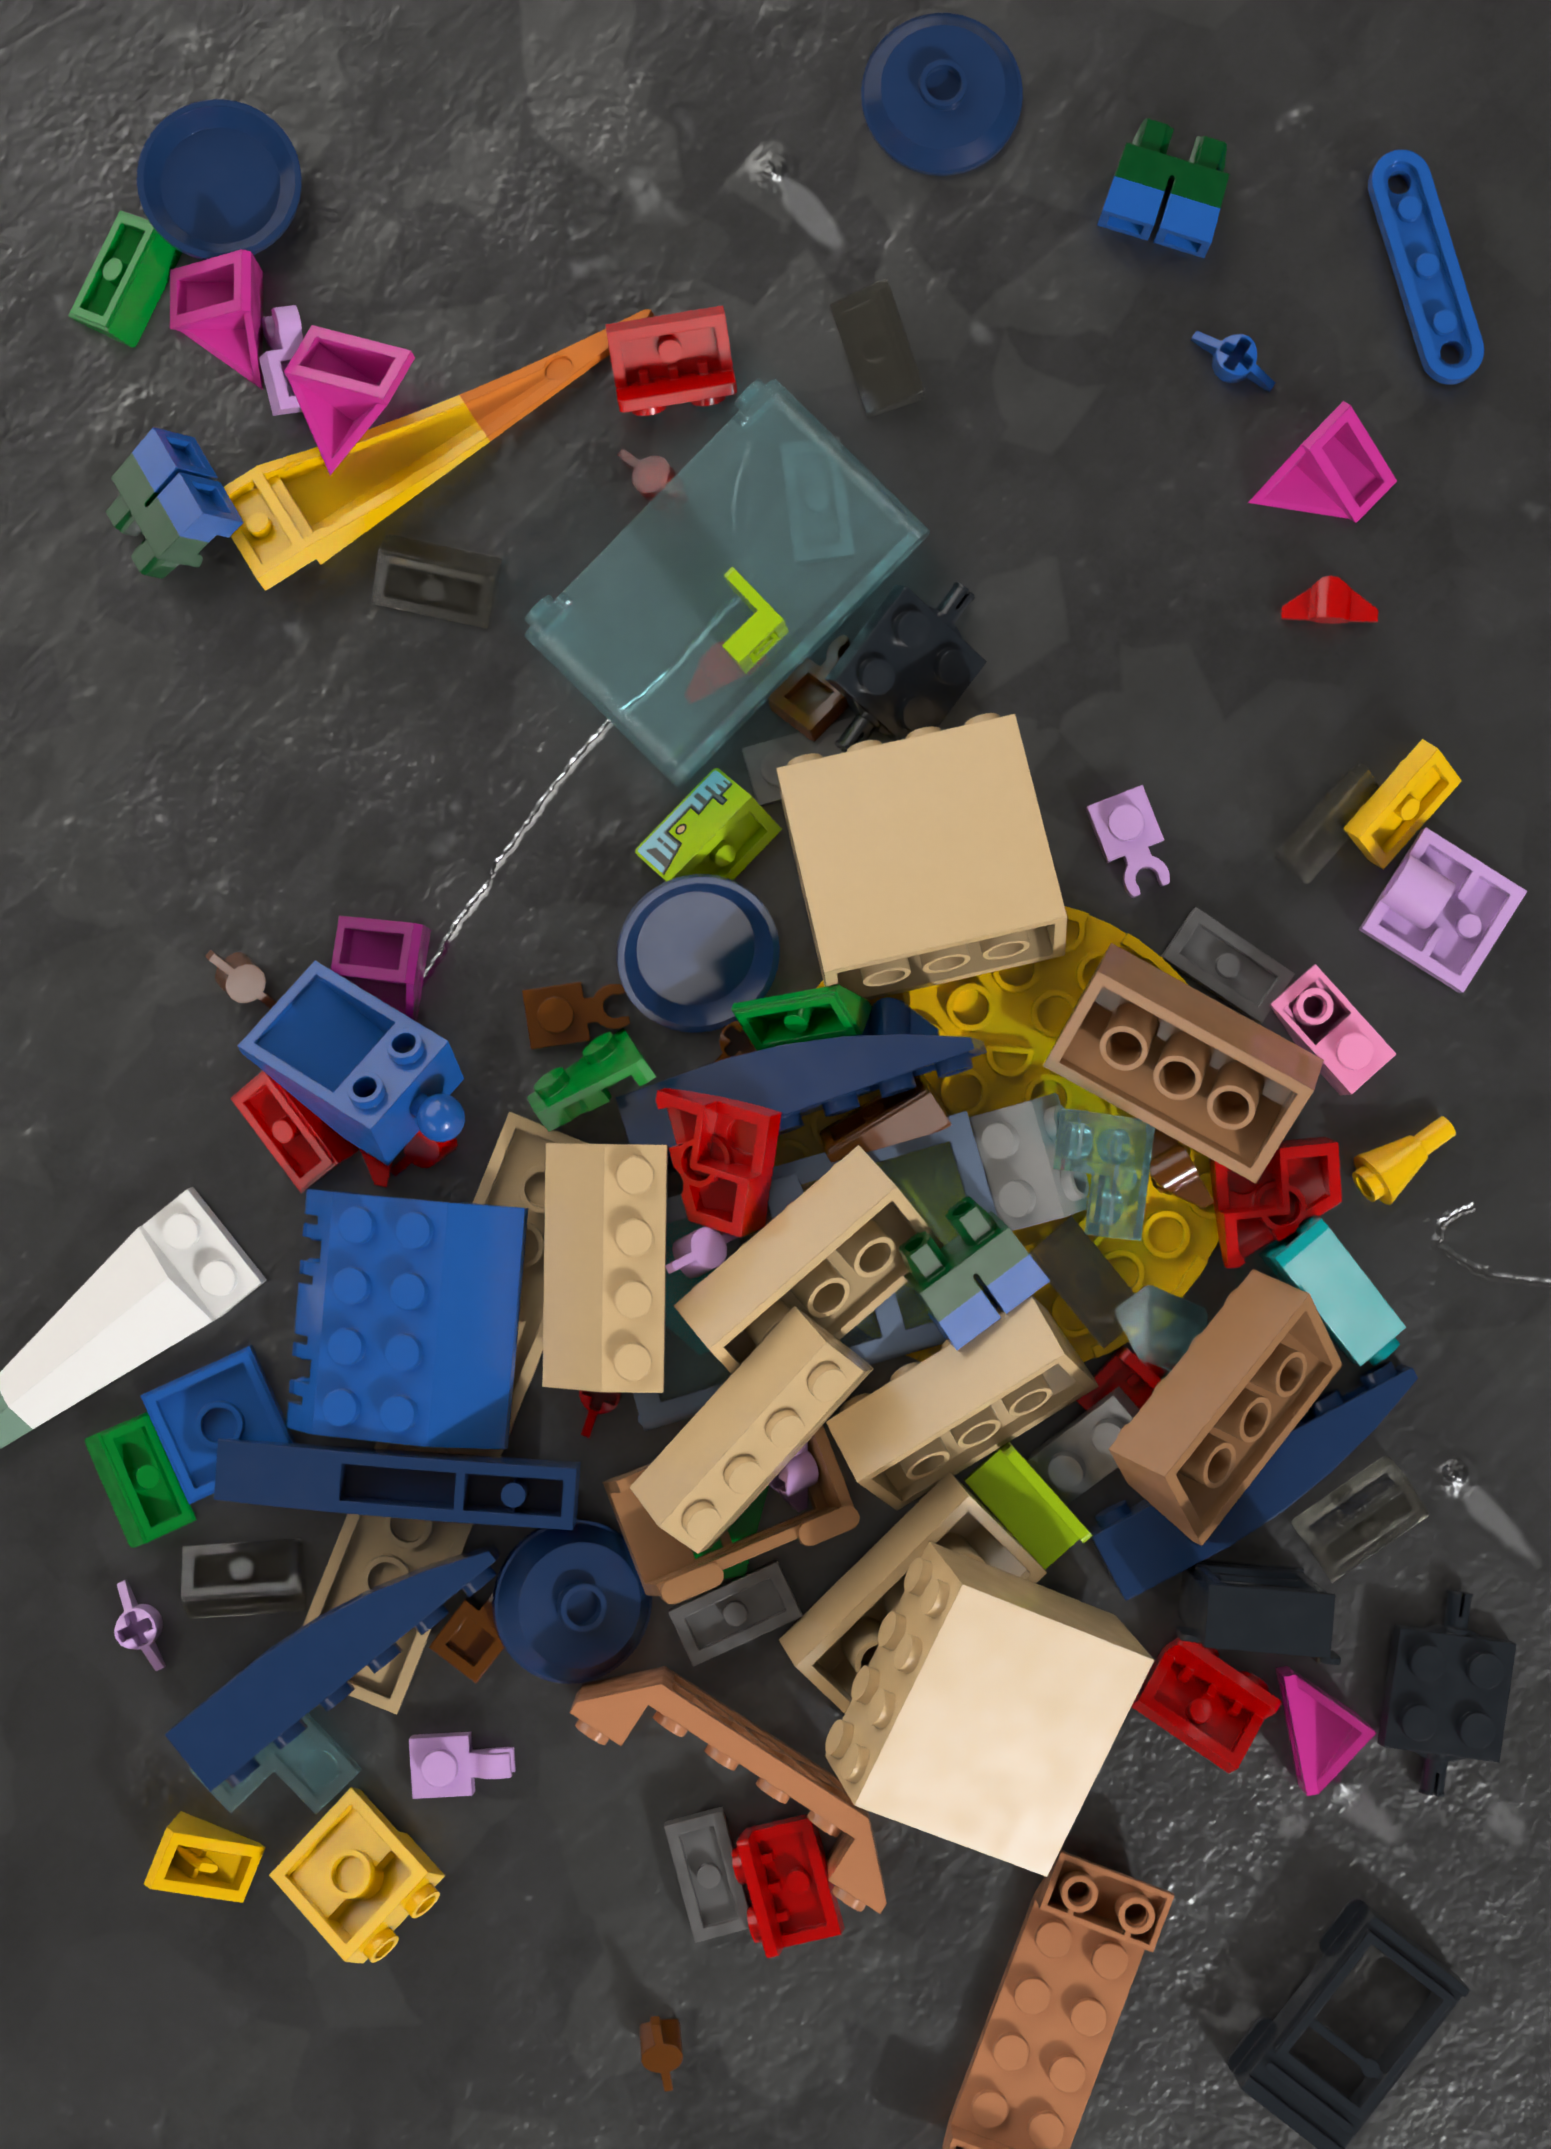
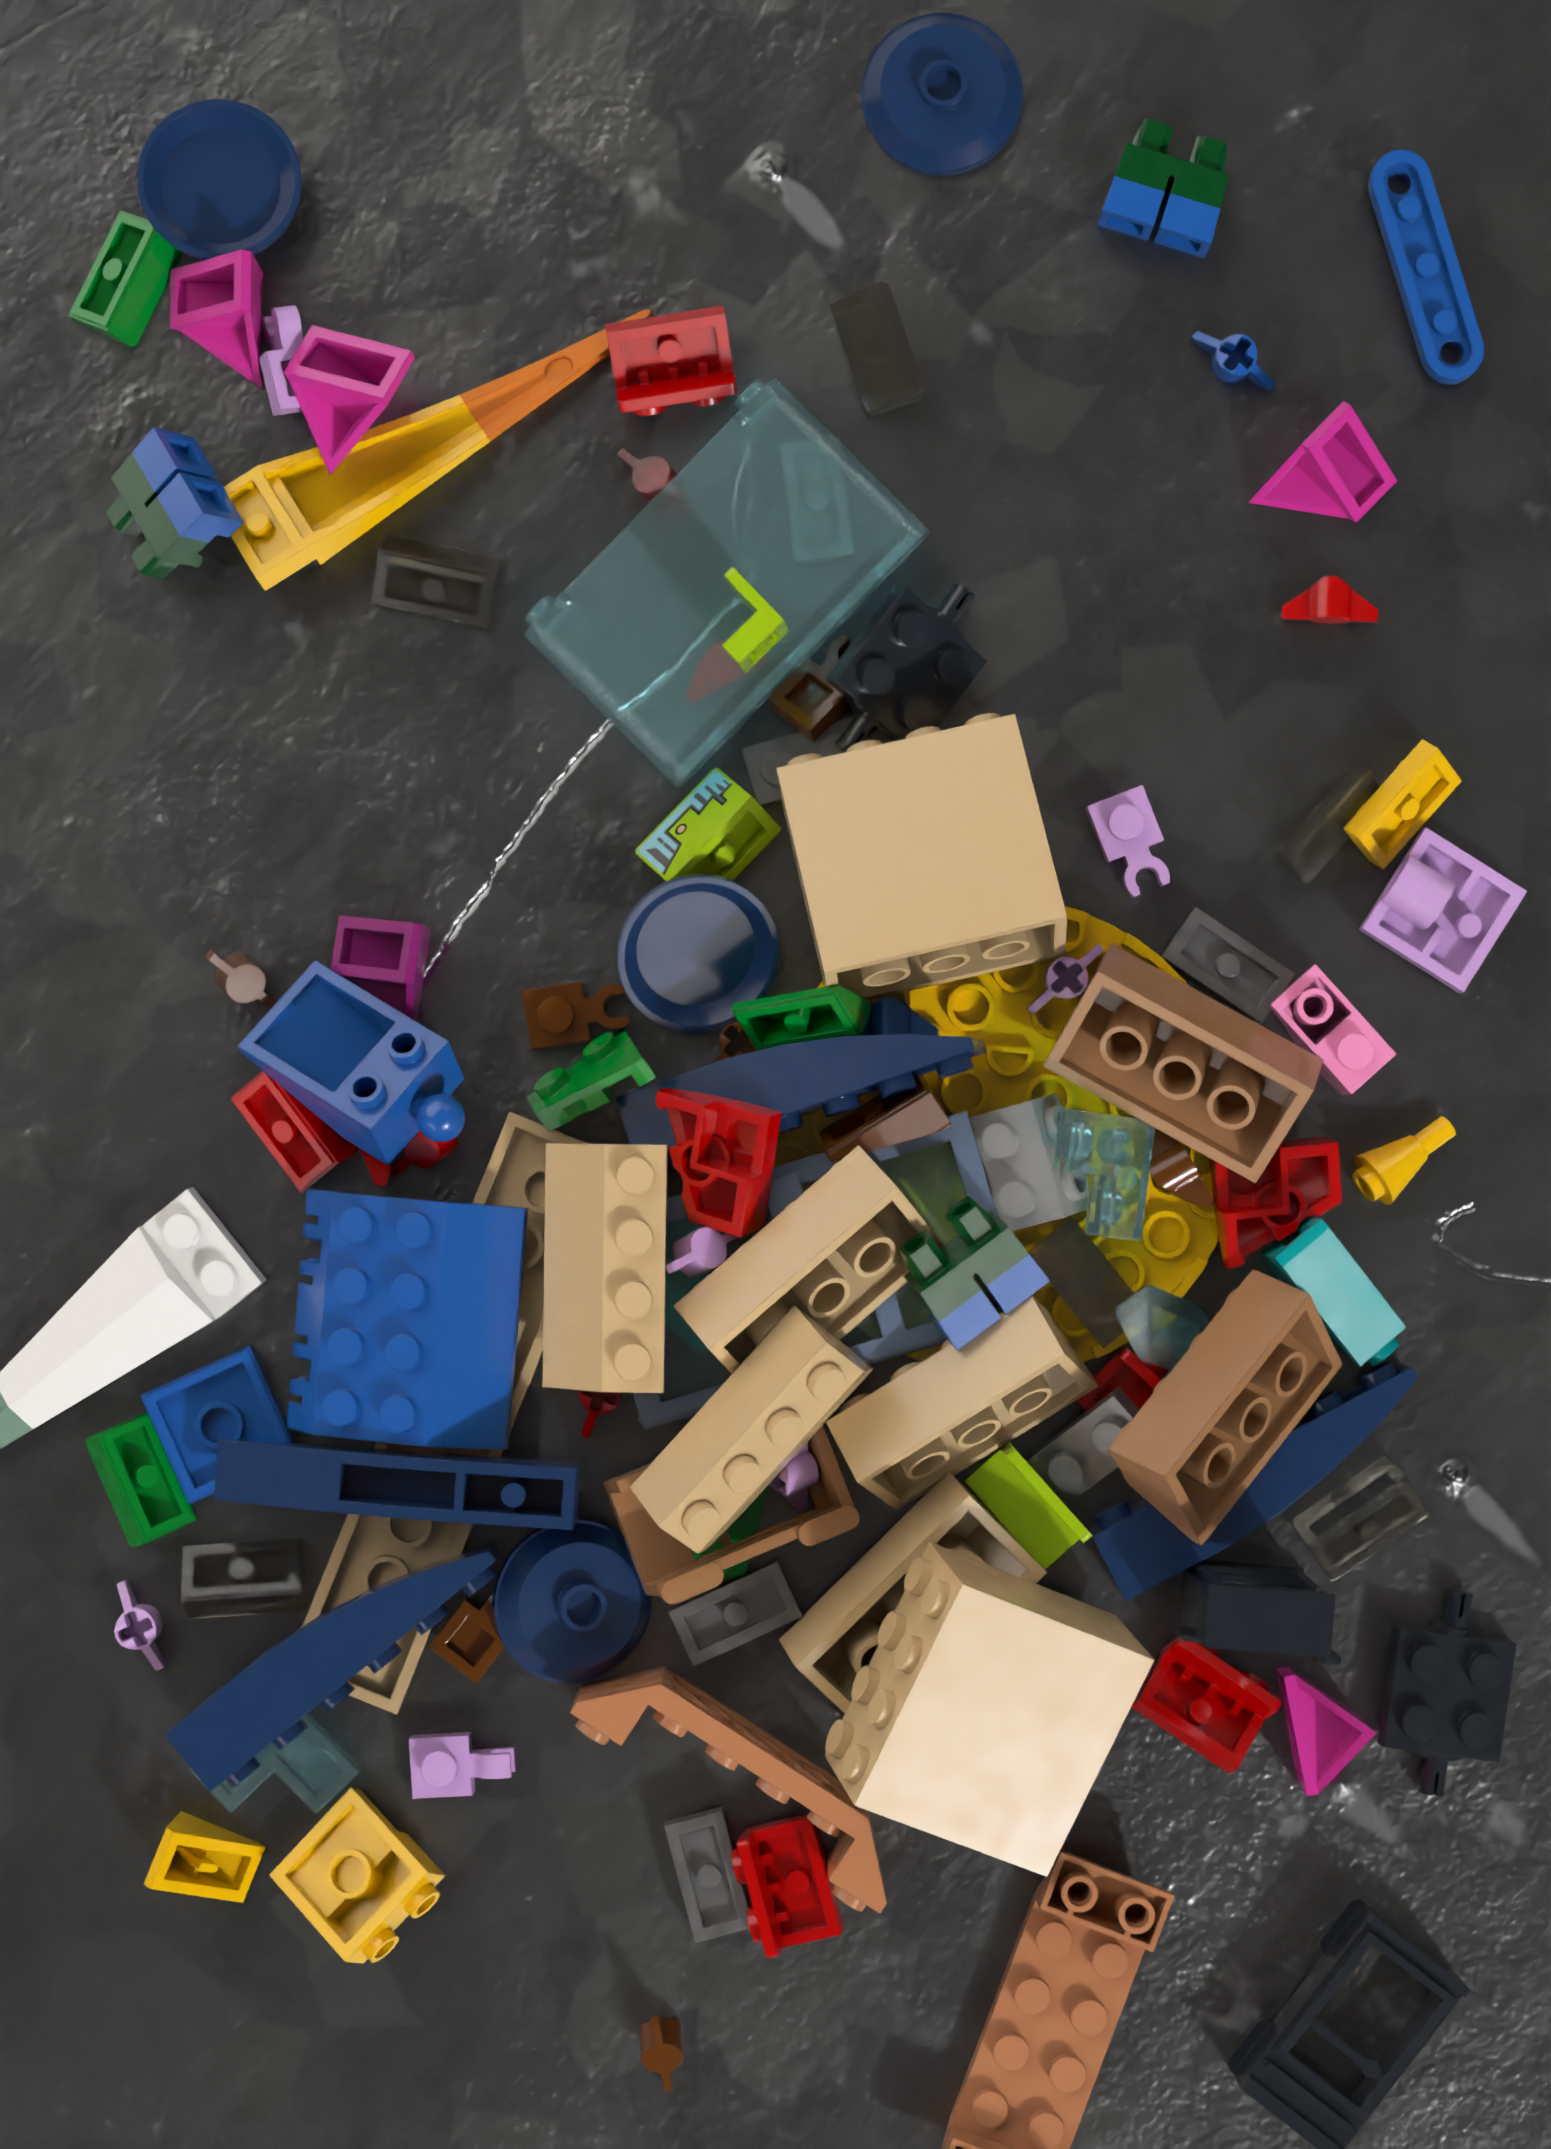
(1065, 978): none -> lavender piece

